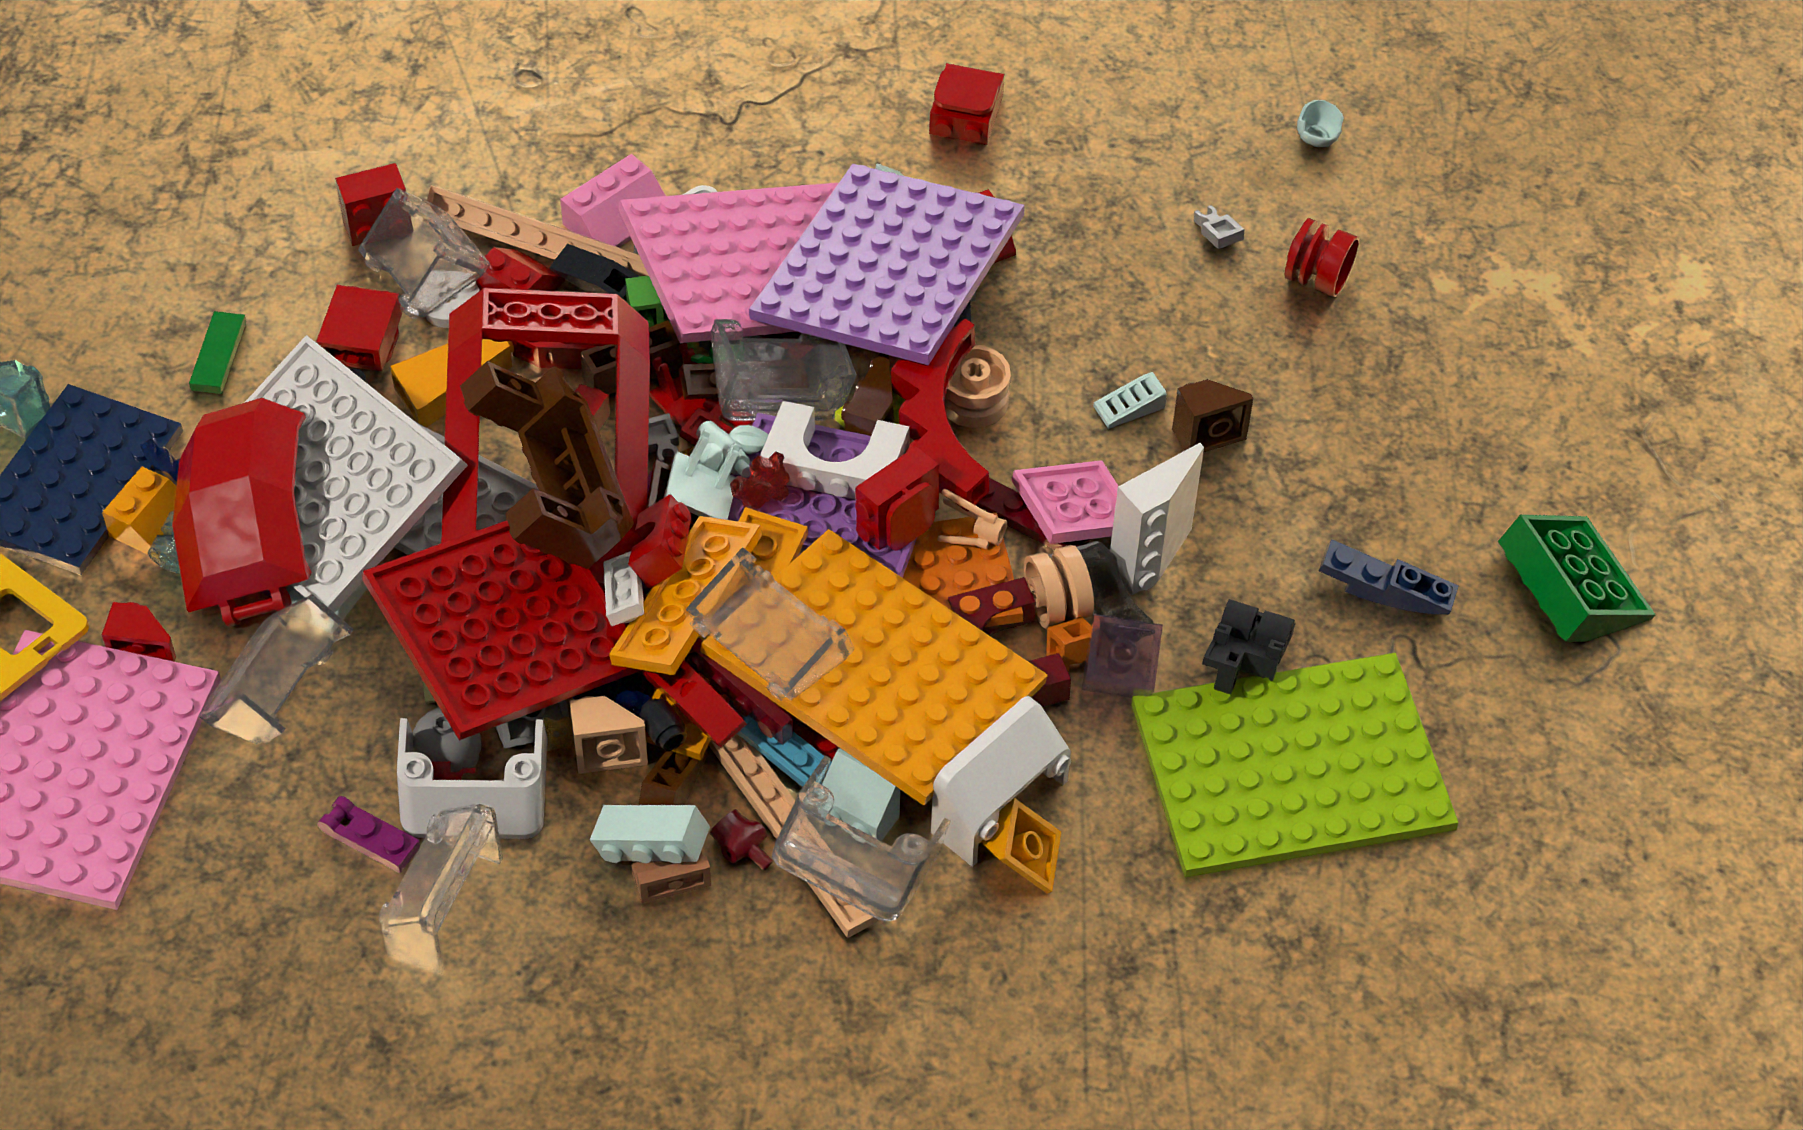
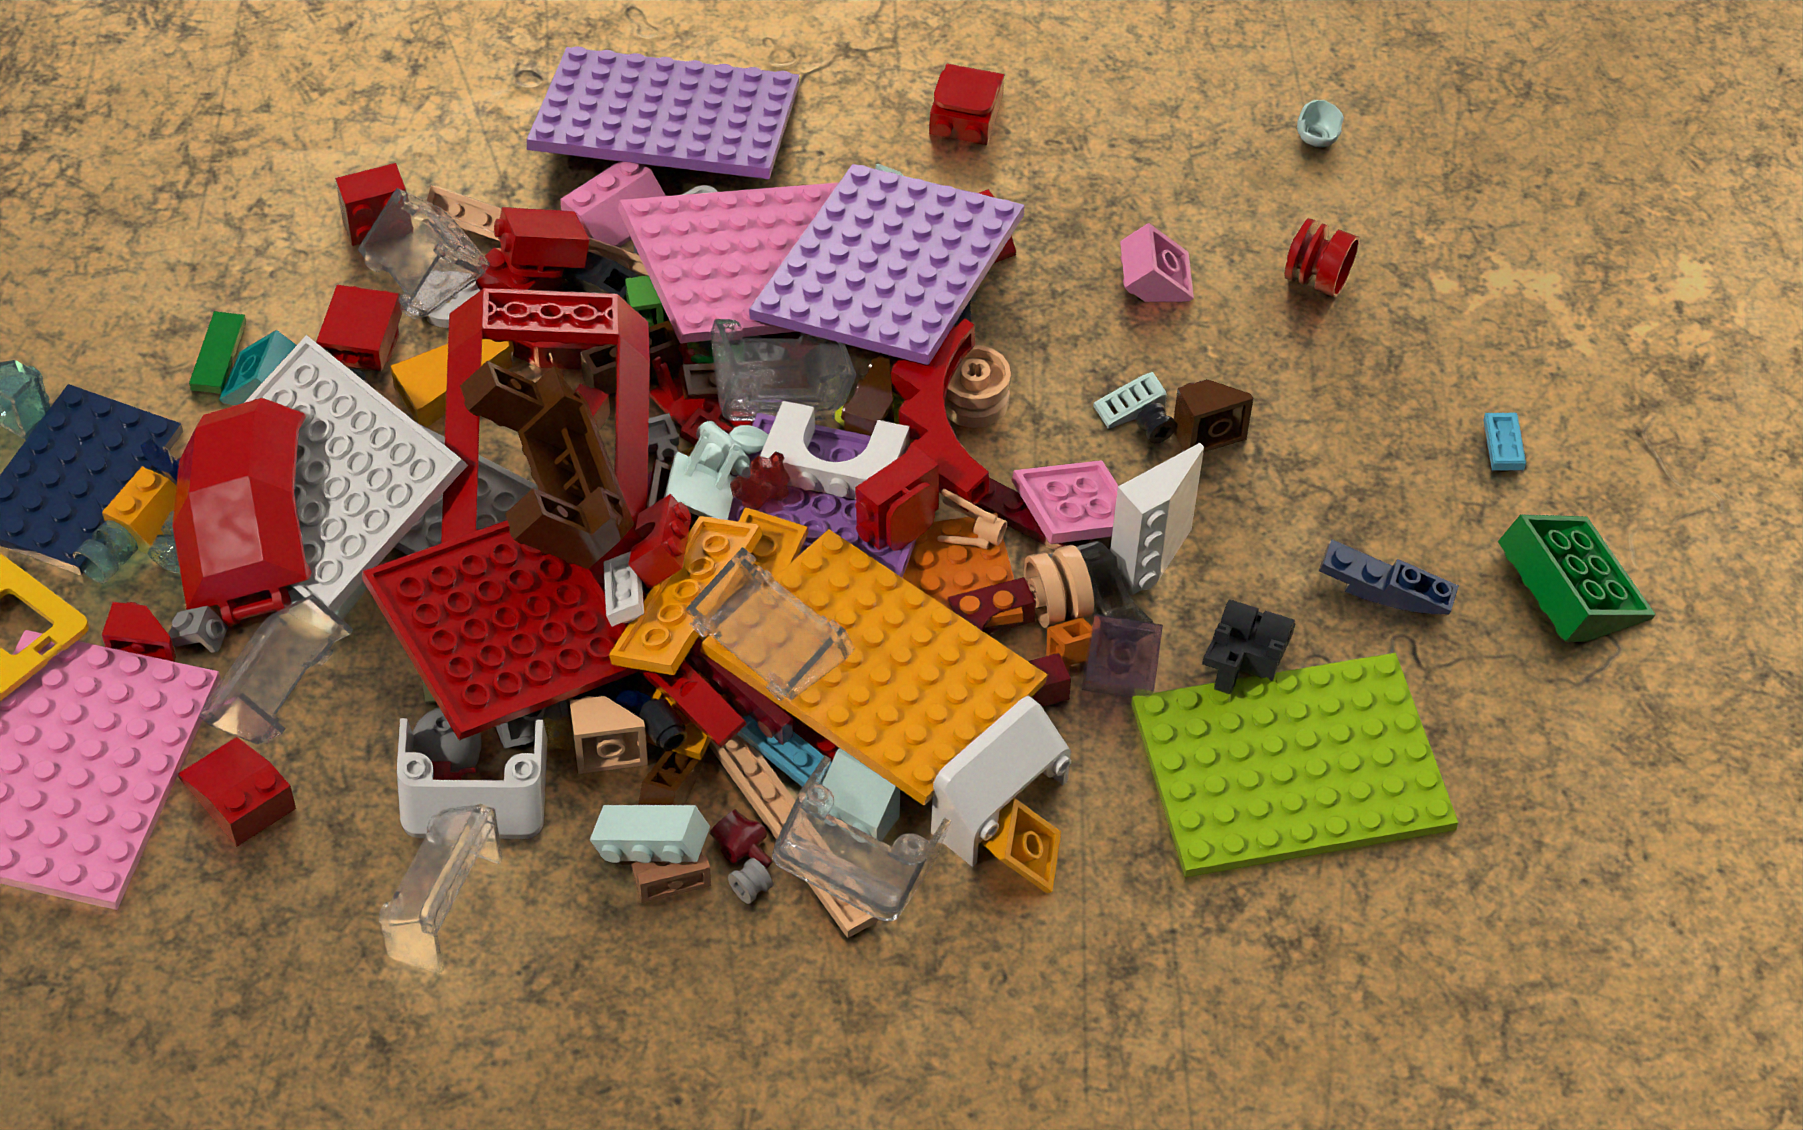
(107, 550): none -> clear light blue wheel
(198, 626): none -> light grey bracket
(239, 790): none -> red slope
(254, 366): none -> teal slope
(369, 835): magenta plate -> none
(541, 241): none -> red brick
(665, 112): none -> medium lavender plate
(750, 880): none -> light grey wheel
(1155, 267): none -> bright pink slope
(1156, 423): none -> black wheel
(1219, 230): light grey plate -> none
(1504, 441): none -> medium azure plate

